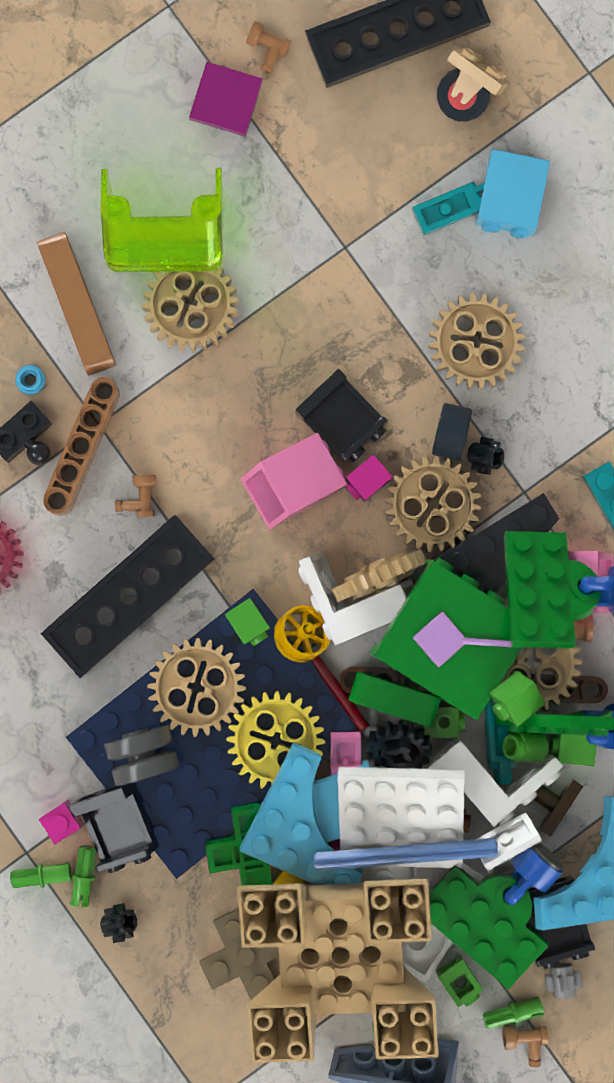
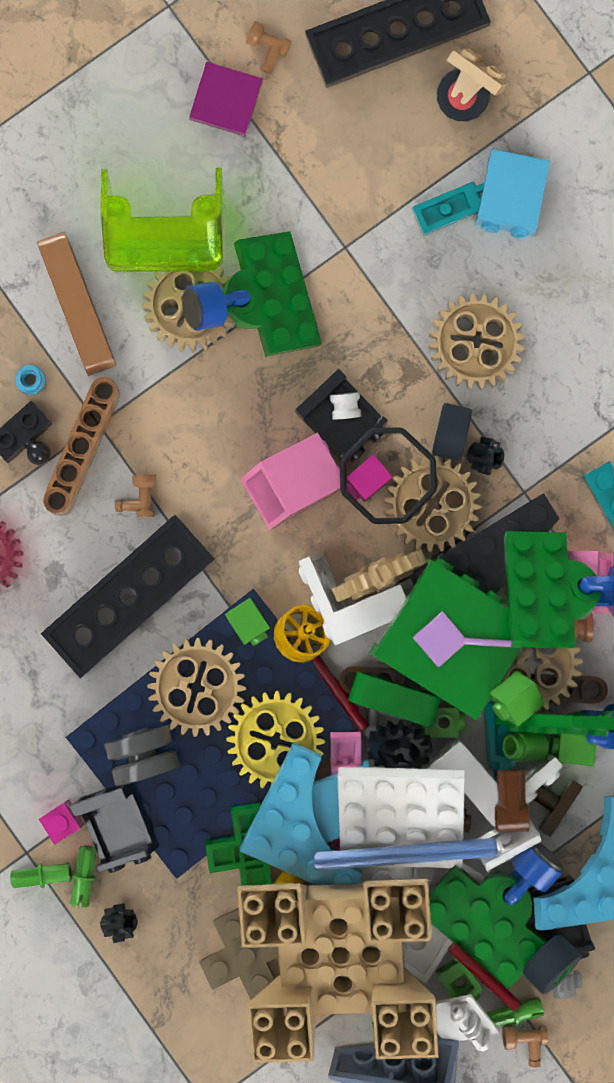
(261, 296): none -> green plate
(345, 405): none -> white wheel
(356, 447): none -> black piece
(463, 1020): none -> white hinge
(484, 976): none -> dark red bar
(511, 810): none -> reddish brown piece
(551, 964): none -> black wheel

